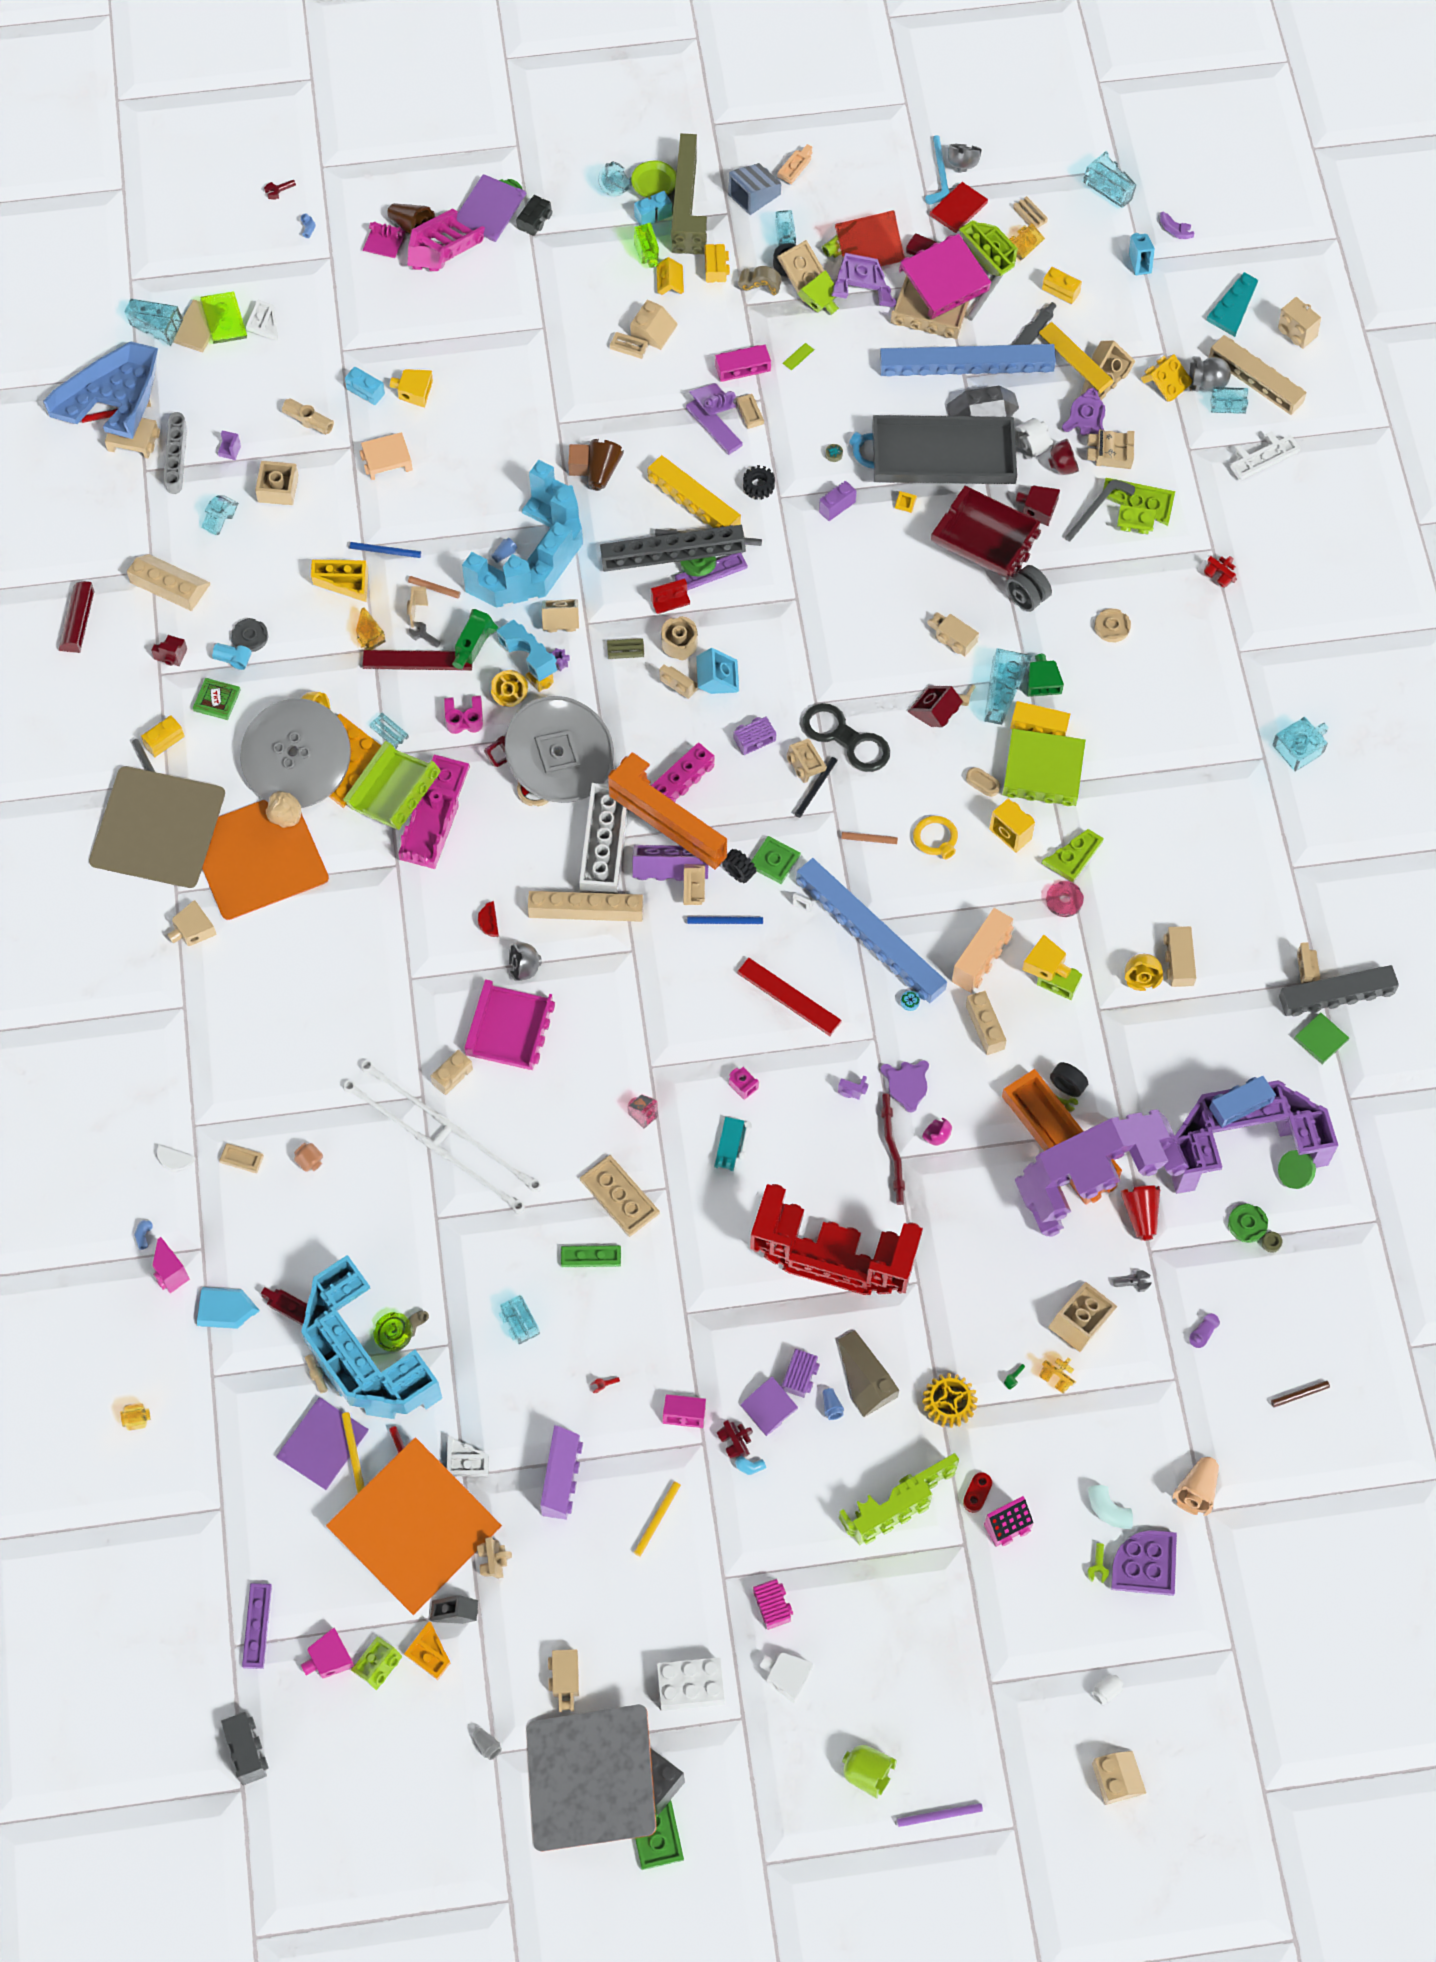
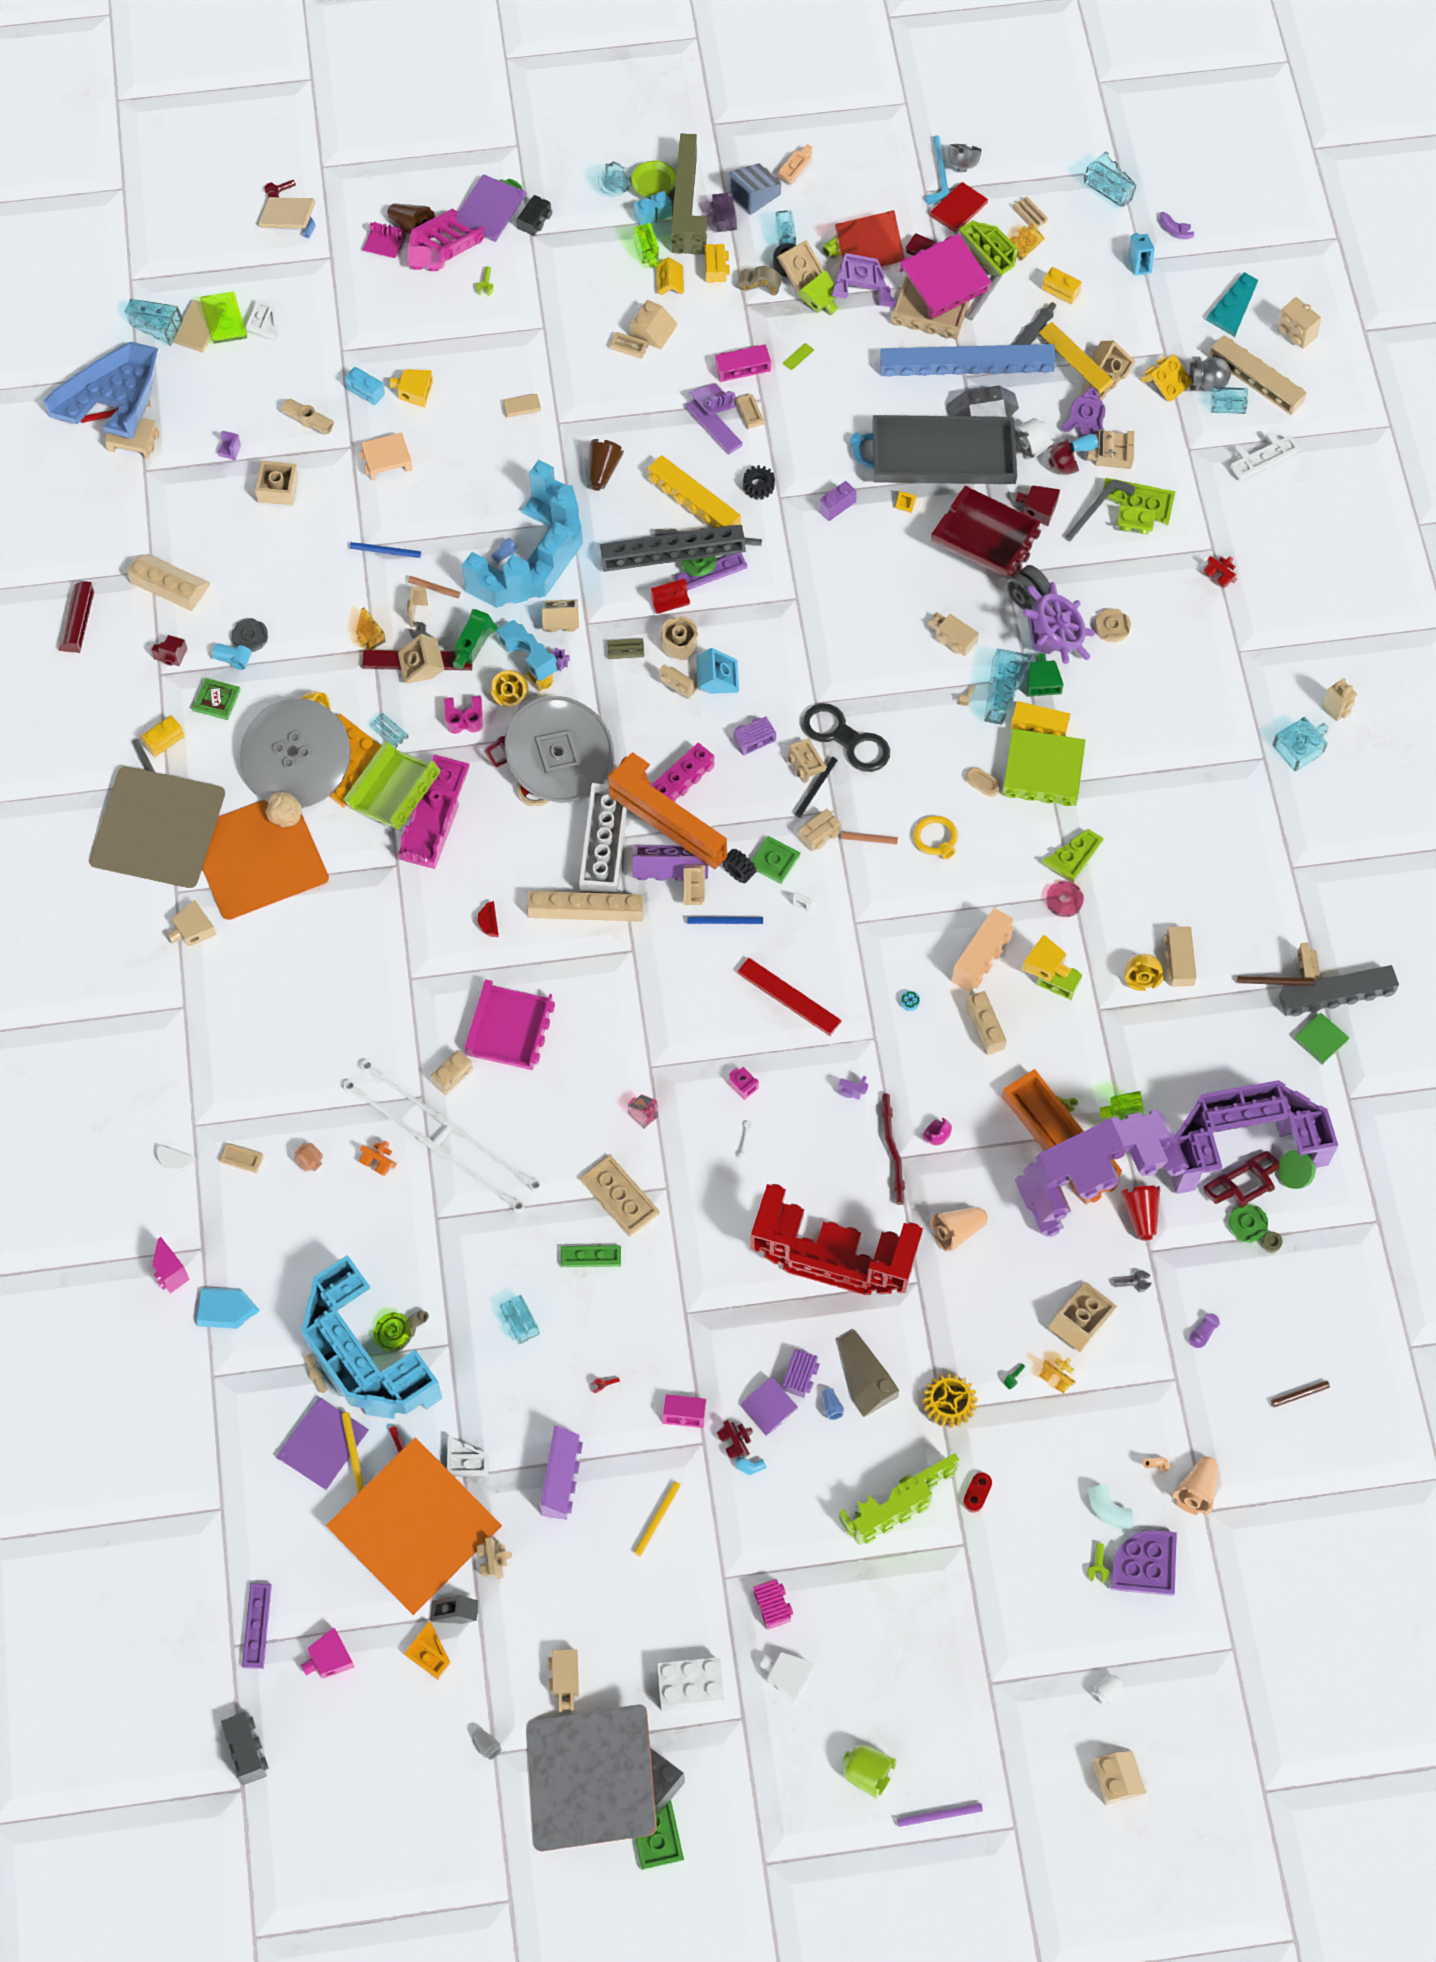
(135, 1416): clear yellow head -> none
(140, 1233): medium blue arm -> none
(175, 453): light grey beam -> none
(217, 511): clear light blue brick -> none
(285, 1304): dark red hinge -> none
(287, 212): none -> tan tile
(342, 576): yellow wedge -> none
(369, 1154): none -> orange hips
(377, 1663): lime bracket -> none
(420, 659): none -> tan slope
(485, 283): none -> lime bar
(522, 405): none -> tan tile
(524, 961): flat silver cylinder -> none
(578, 460): nougat piece -> none
(723, 212): none -> clear purple brick
(729, 1143): teal hinge -> none
(819, 830): none -> tan brick
(834, 452): tile -> none
(871, 930): medium blue brick -> none
(907, 1084): medium lavender tile -> none
(936, 705): dark red slope -> none
(957, 1226): none -> light nougat cone
(1009, 1522): slope -> none
(1012, 825): yellow brick -> none
(1051, 626): none -> medium lavender piece
(1069, 1079): black tyre -> none
(1084, 443): none -> medium azure cone
(1123, 1105): none -> clear neon green torso
(1160, 1462): none -> light nougat arm
(1233, 1190): none -> dark red bar
(1241, 1100): medium blue brick -> none
(1276, 980): none -> reddish brown bar
(1339, 700): none -> tan brick

